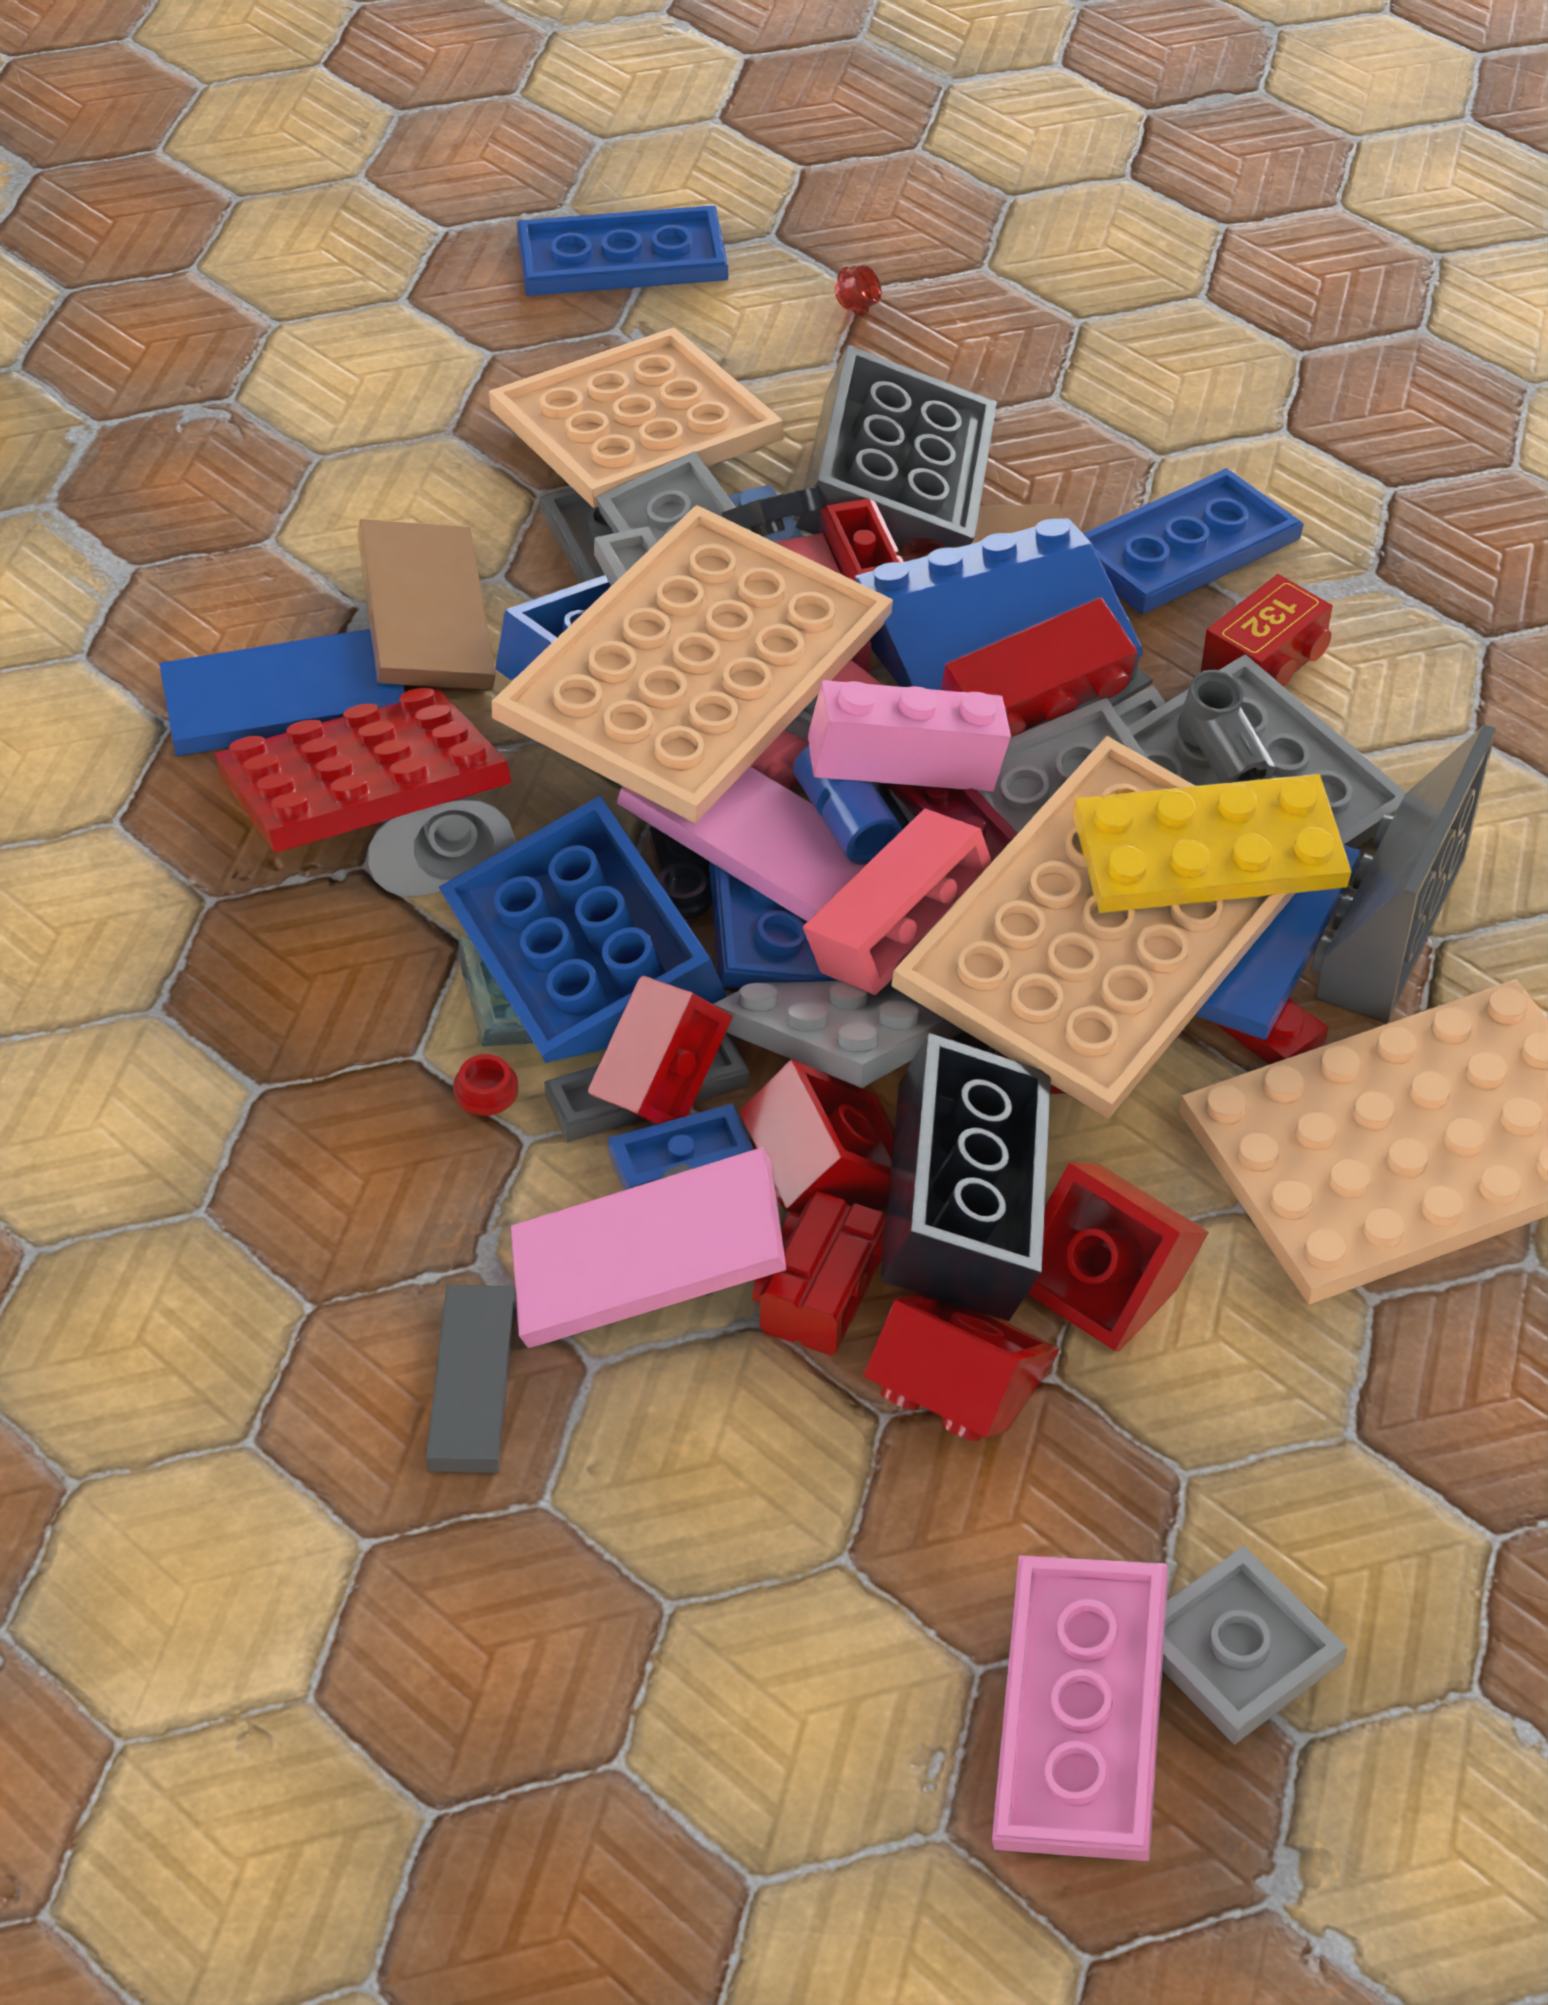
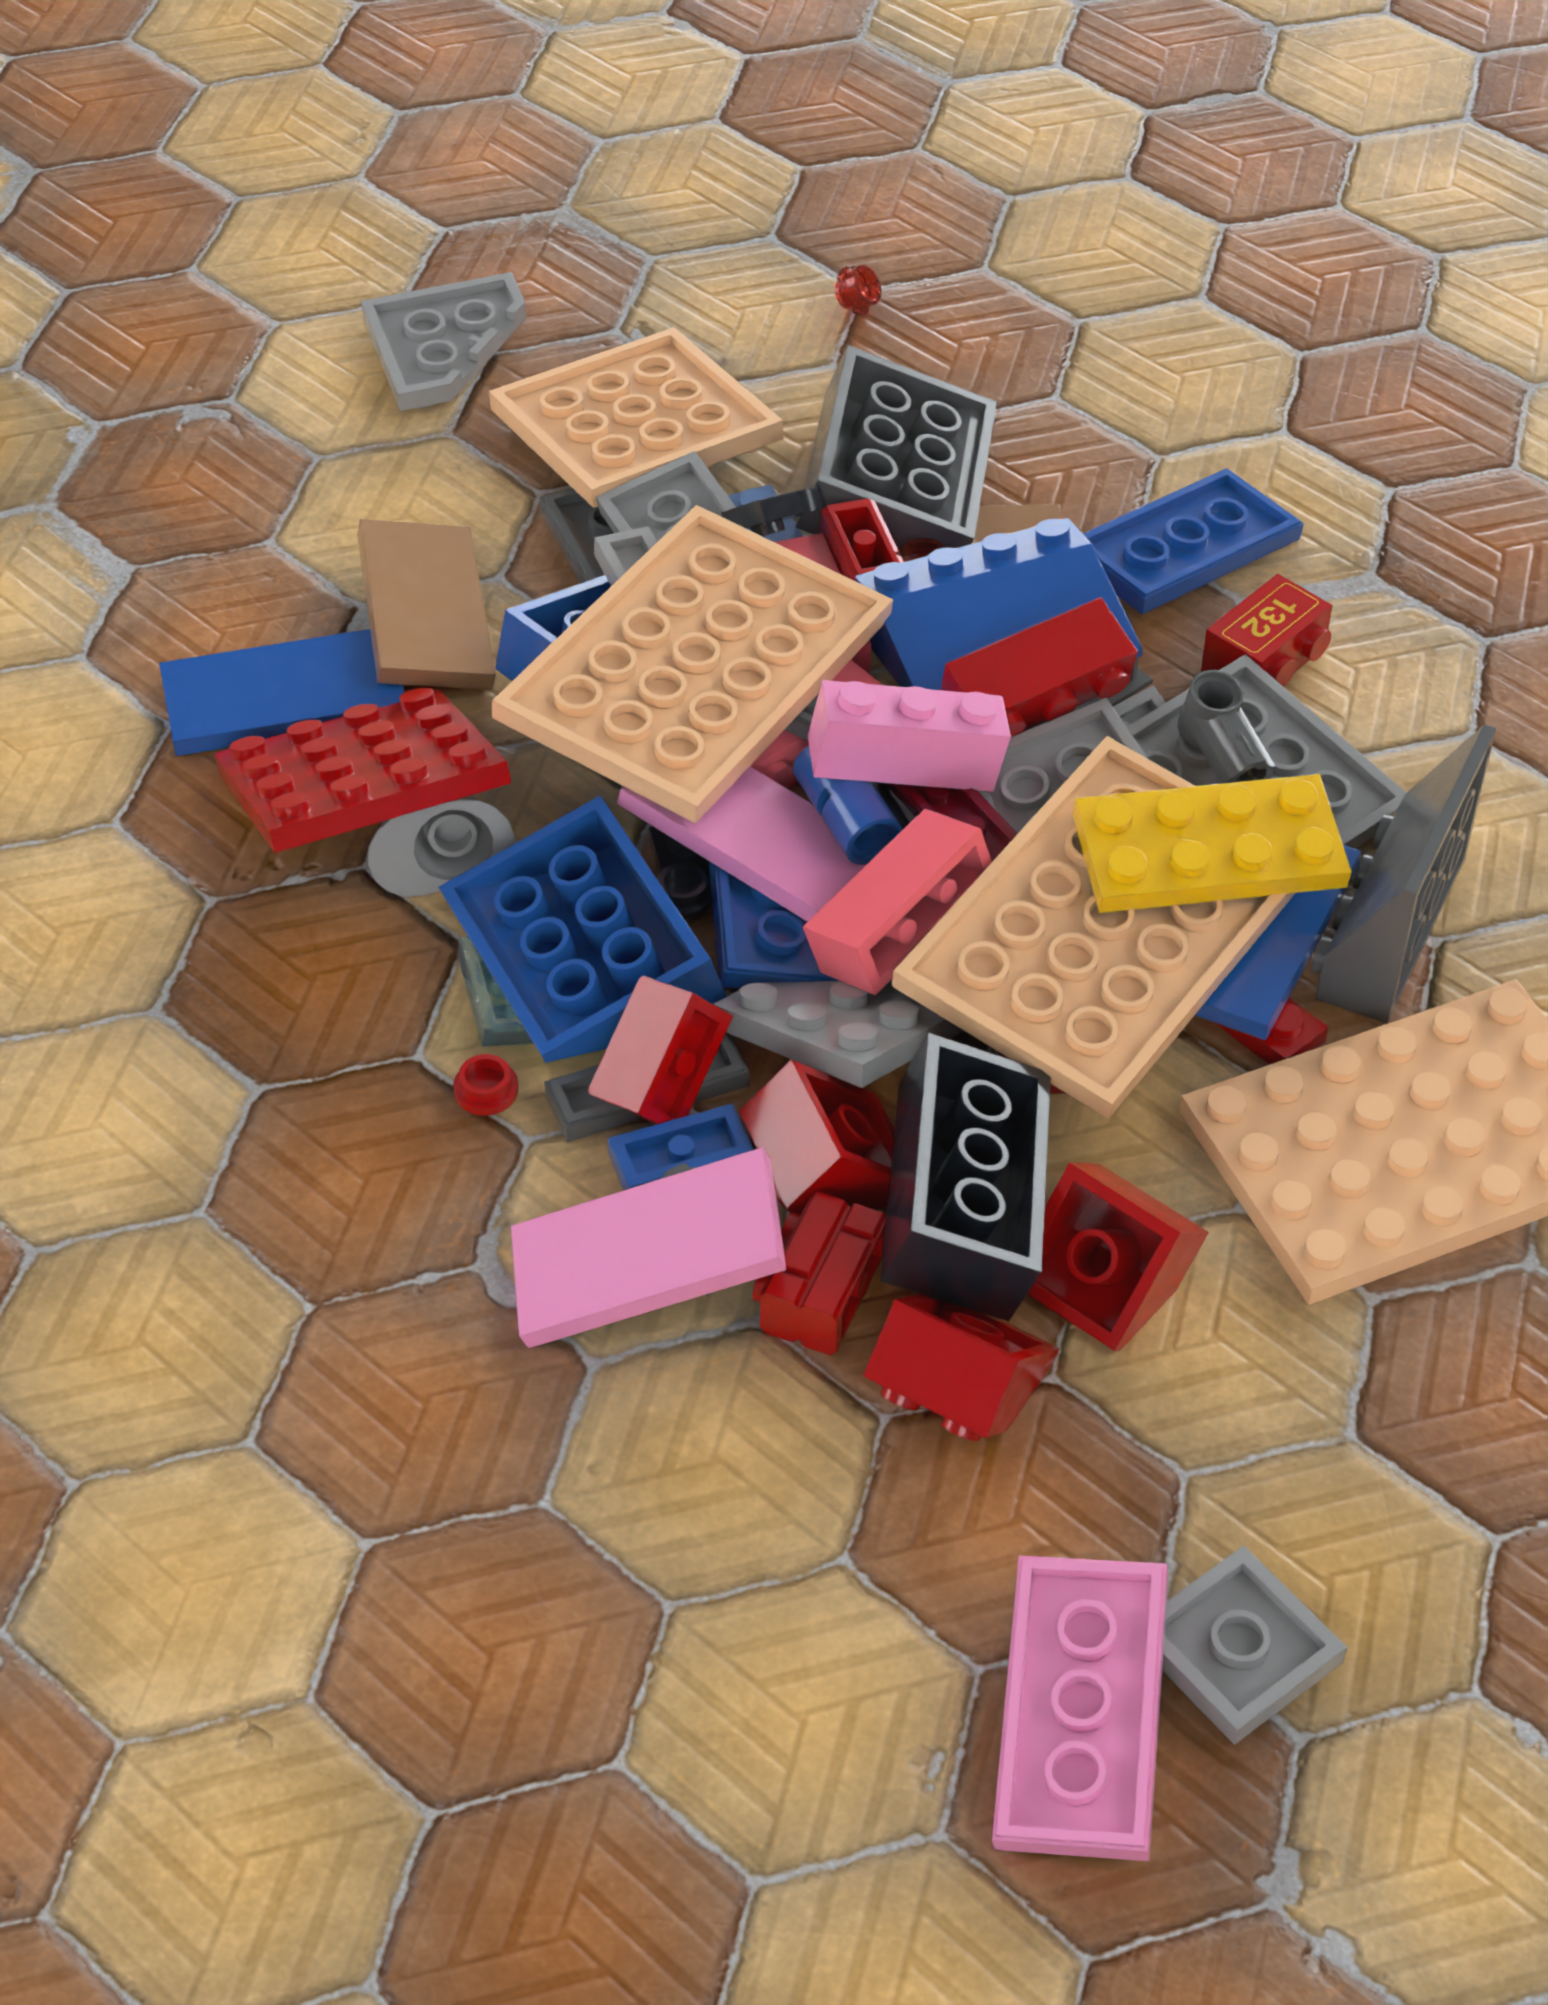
(441, 335): none -> light grey plate
(471, 1379): dark grey tile -> none
(621, 250): blue tile -> none

